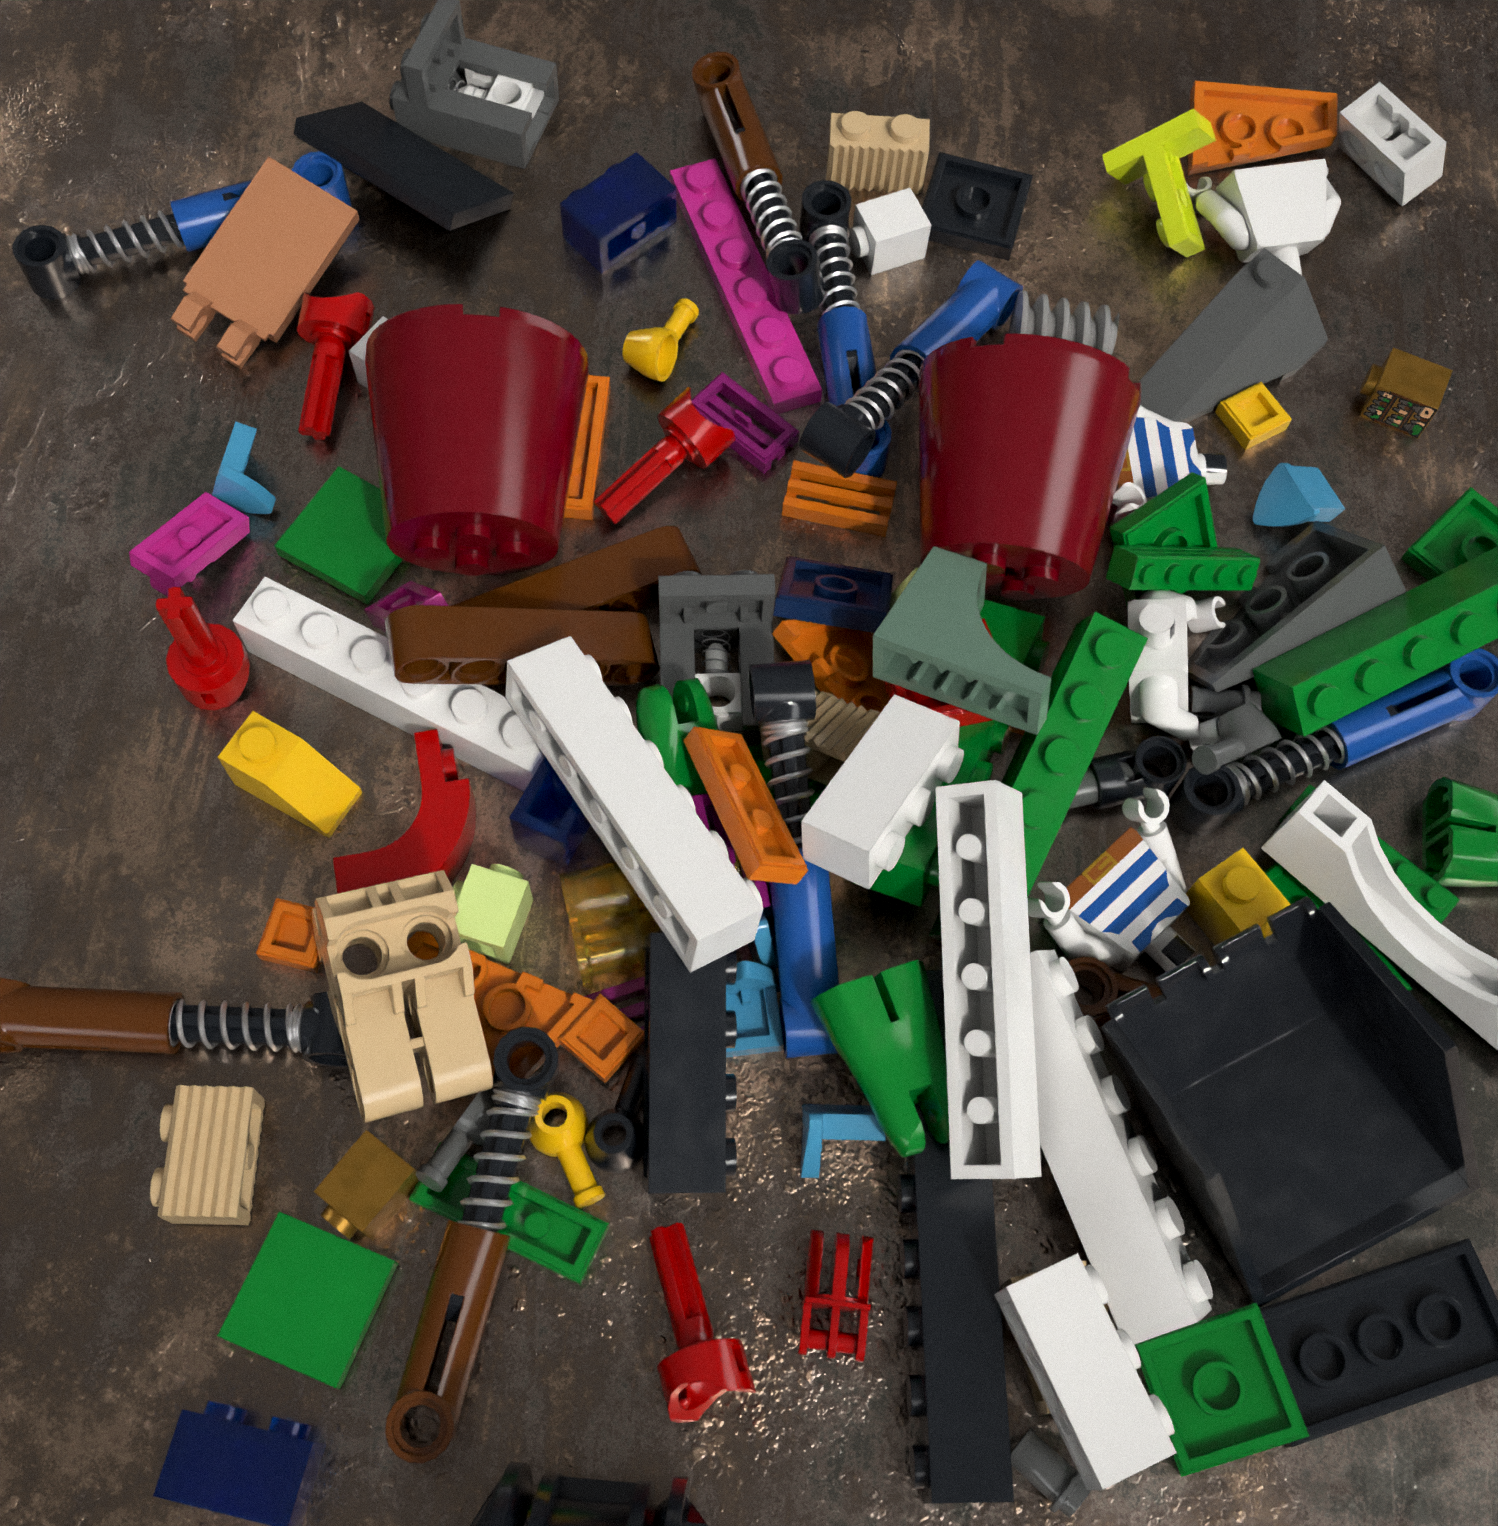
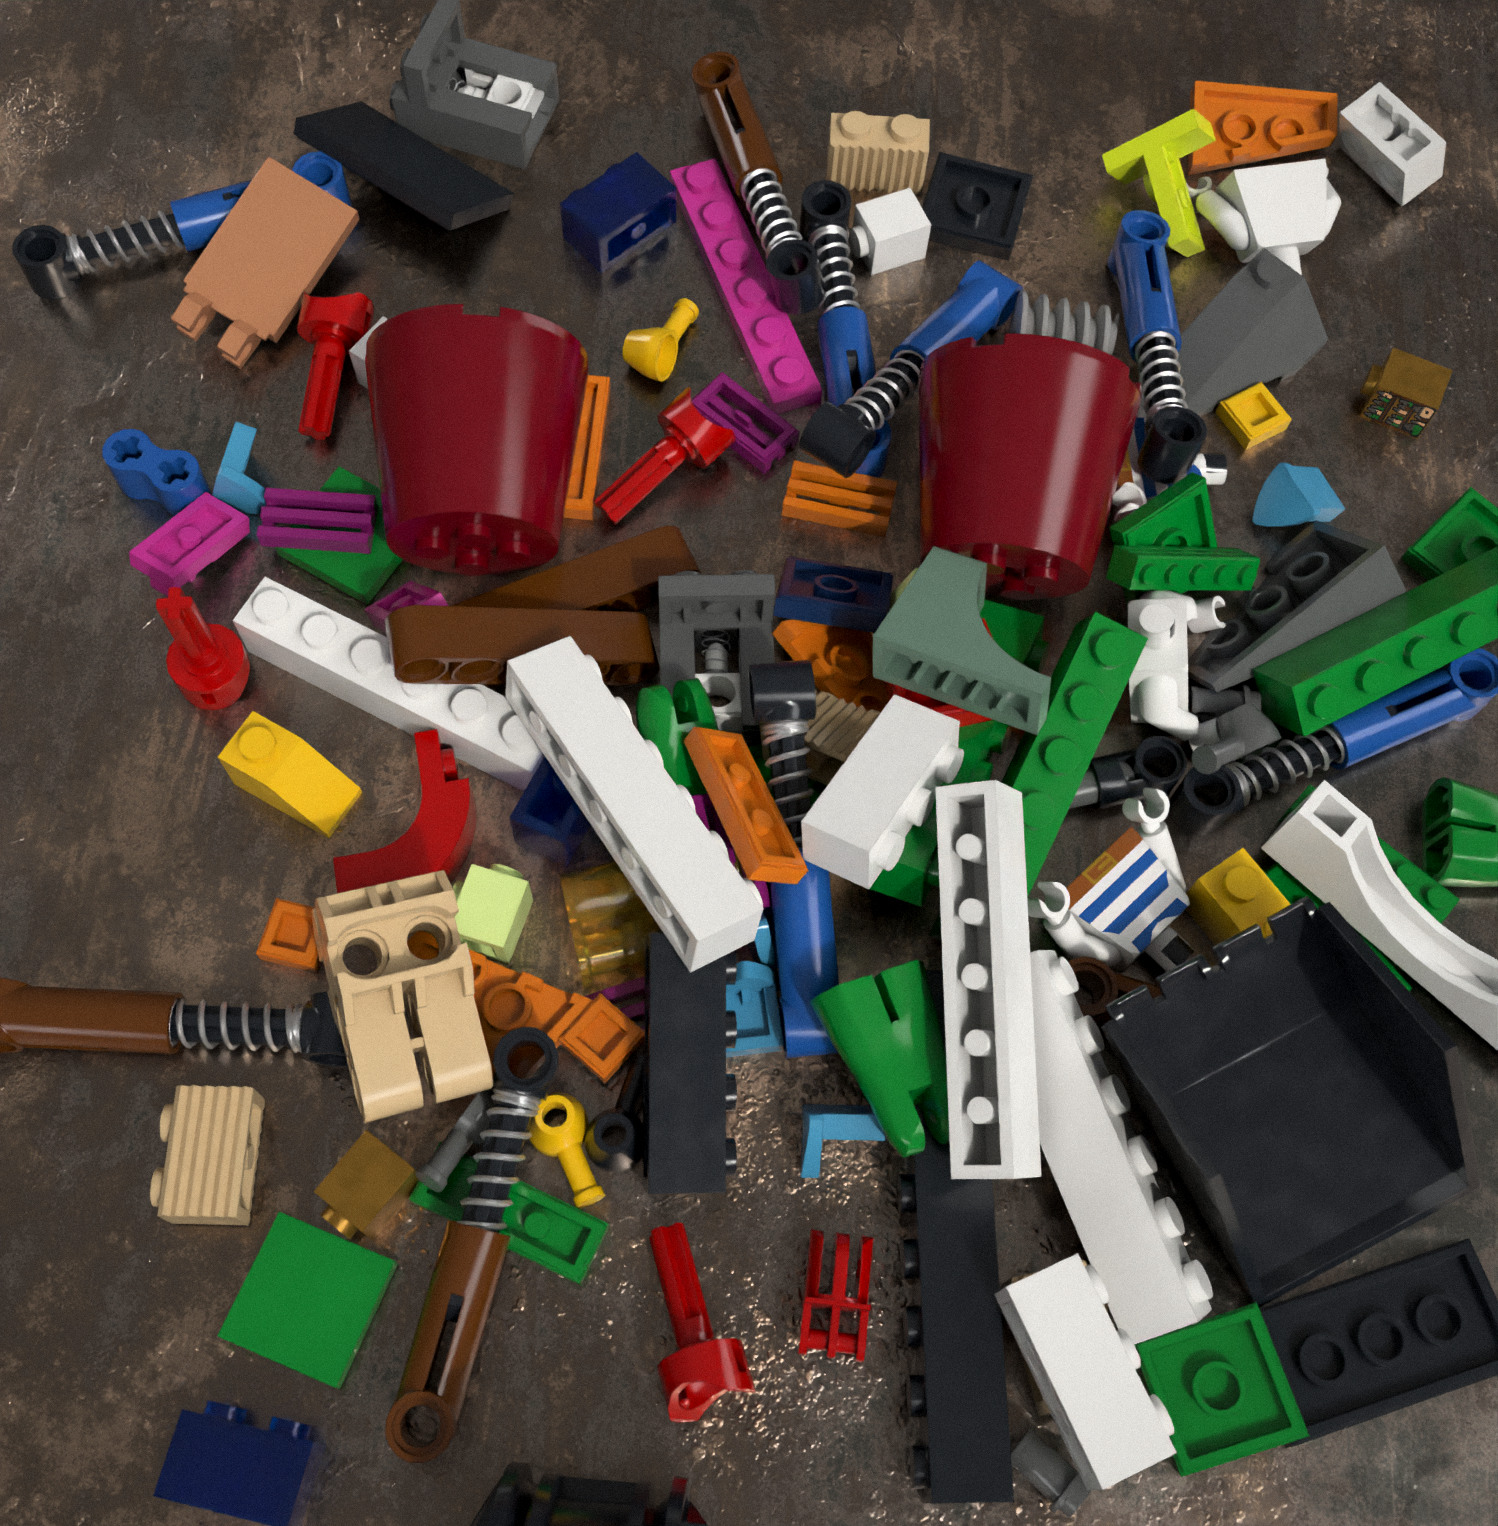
(153, 472): none -> blue axle
(321, 512): none -> magenta tile
(1153, 342): none -> piece

